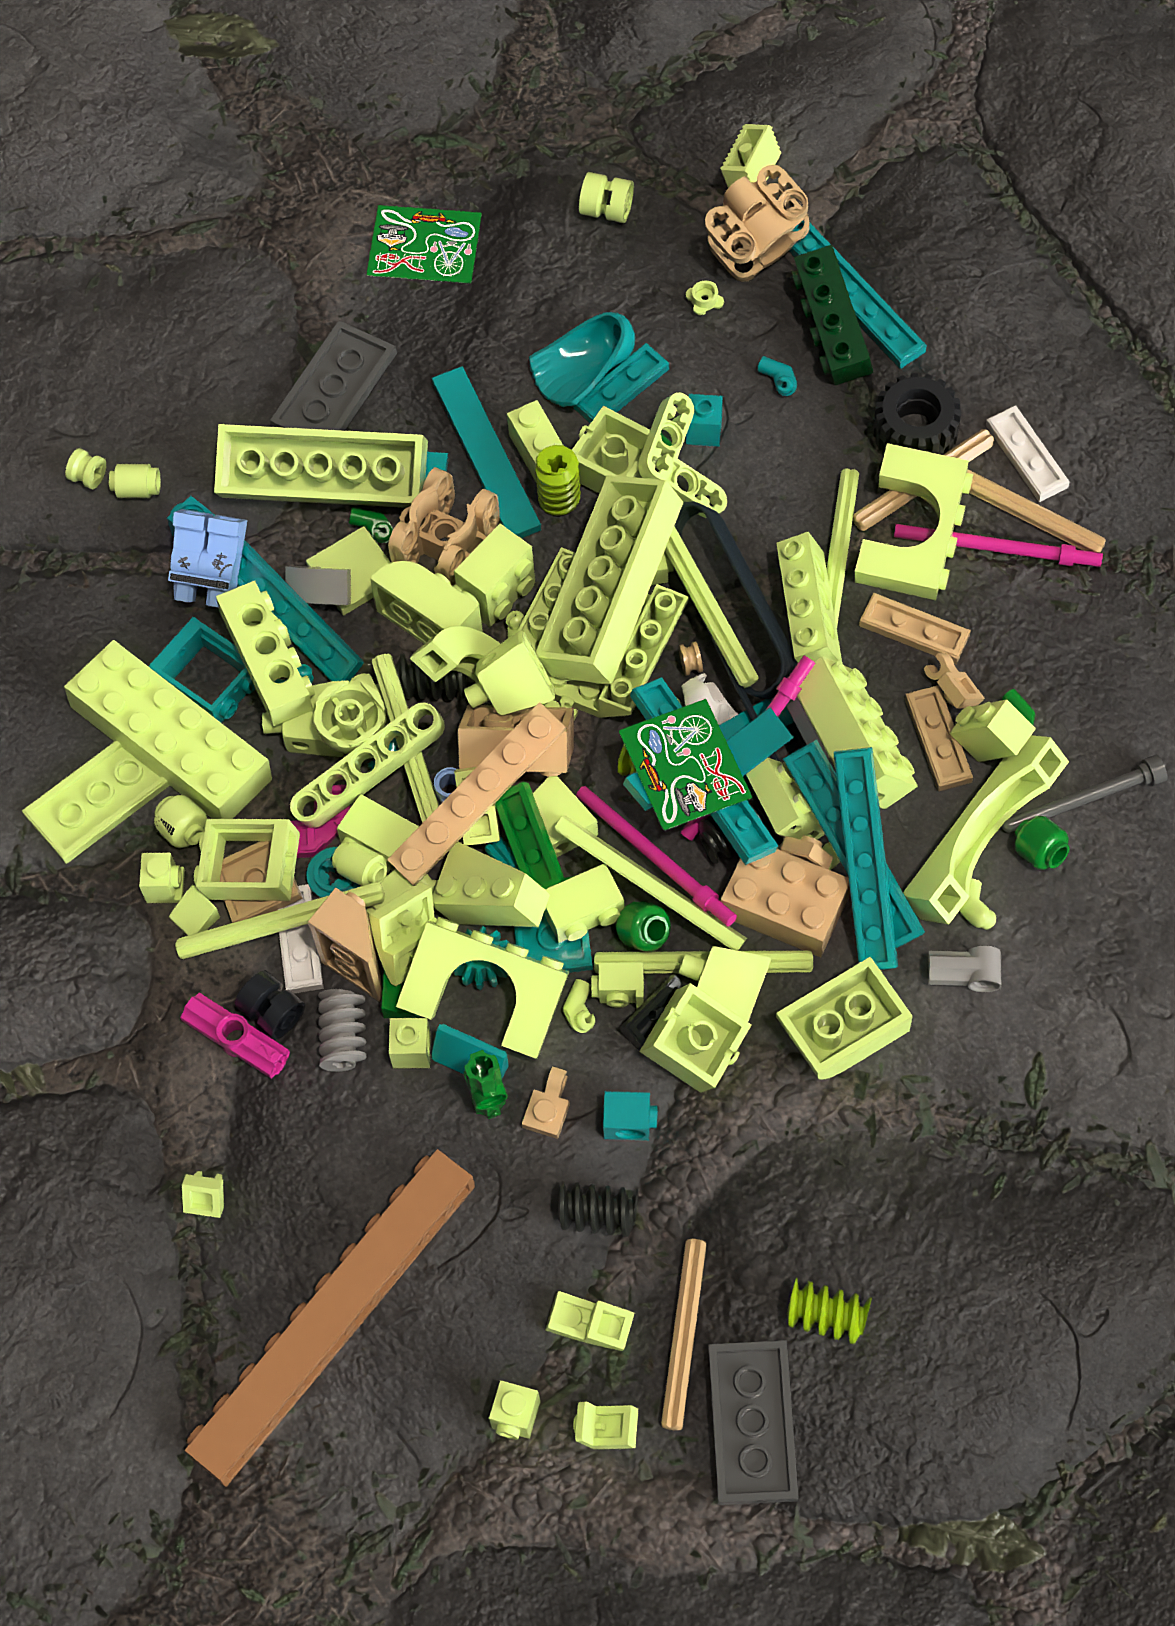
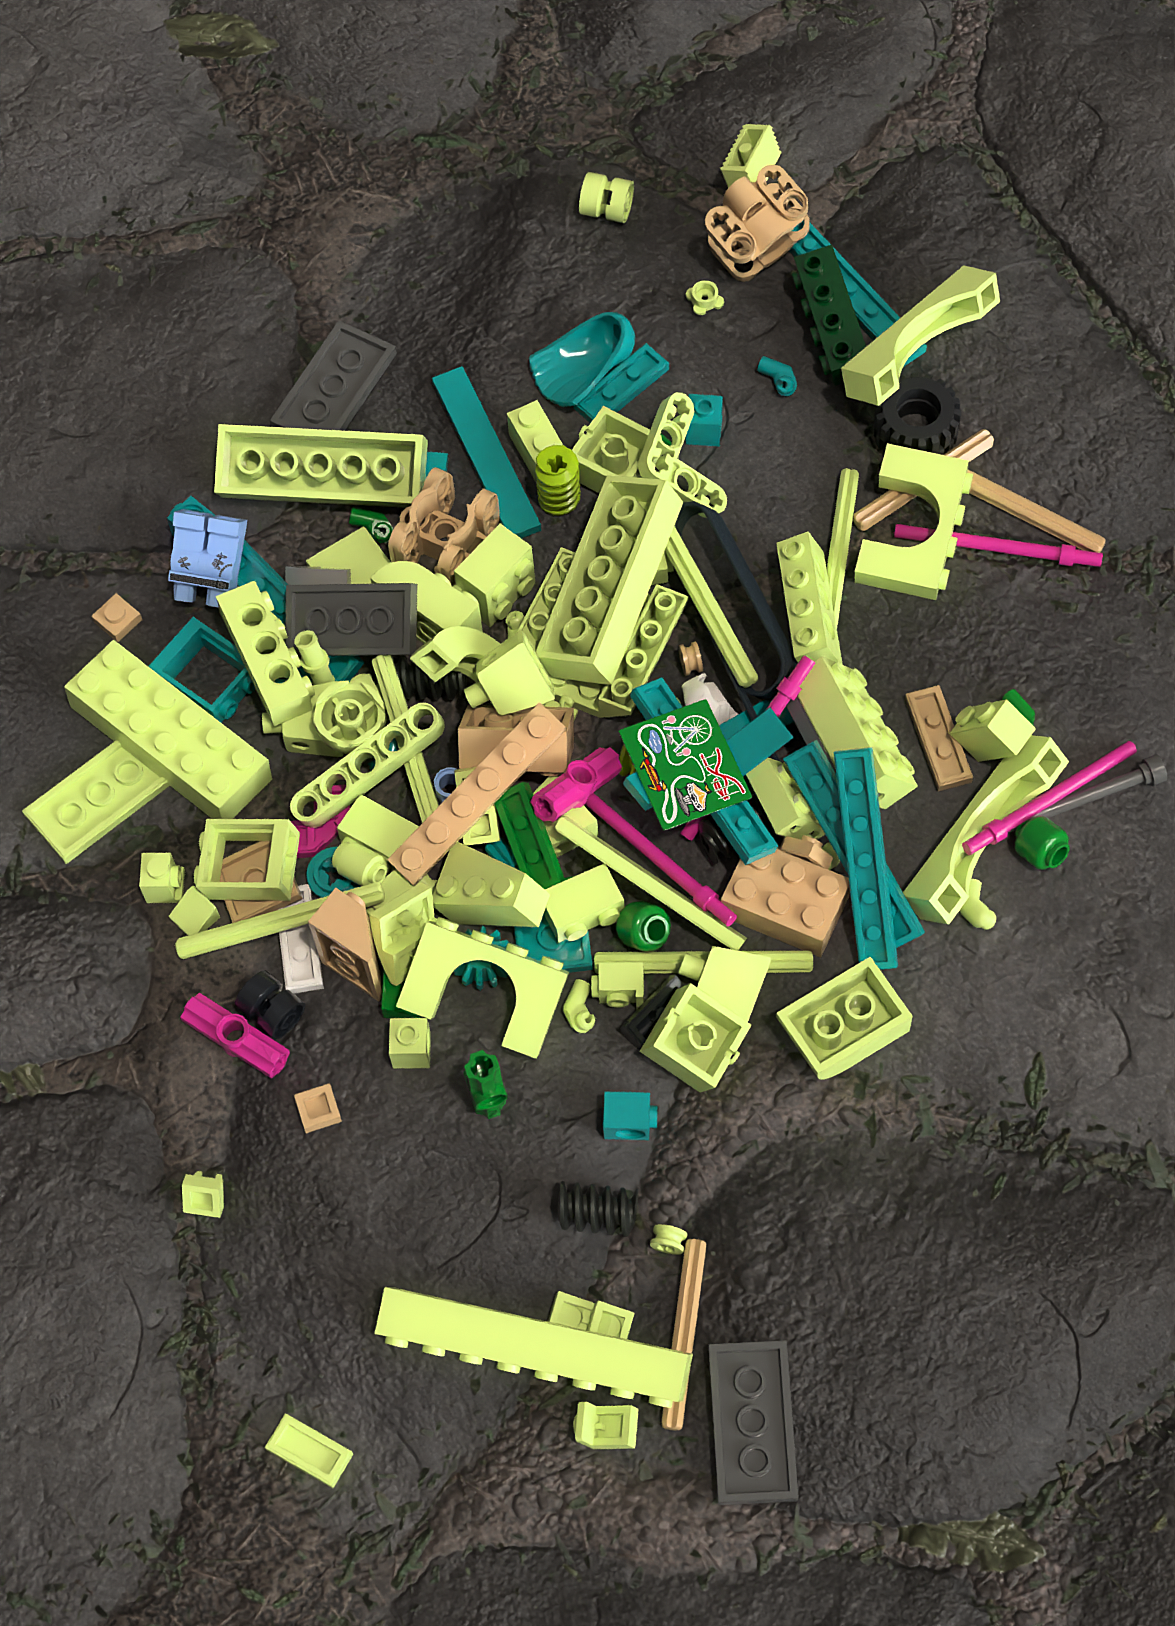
(85, 468): yellowish green wheel -> none
(116, 617): none -> tan plate
(135, 481): yellowish green brick -> none
(179, 820): yellowish green head -> none
(309, 1450): none -> yellowish green tile
(314, 658): none -> yellowish green pin
(317, 1108): none -> tan plate
(329, 1318): medium nougat brick -> none
(339, 1029): light grey piece -> none
(354, 617): none -> dark grey plate
(424, 244): green sticker -> none
(454, 1049): teal slope -> none
(514, 1410): yellowish green brick -> none
(535, 1345): none -> yellowish green brick
(547, 1109): tan plate -> none
(576, 784): none -> dark pink piece
(668, 1239): none -> yellowish green bush
(828, 1311): lime piece -> none
(914, 627): tan tile -> none
(957, 686): tan plate -> none
(959, 299): none -> yellowish green arch
(976, 968): light grey piece -> none
(998, 829): none -> dark pink bar
(1027, 453): white tile -> none

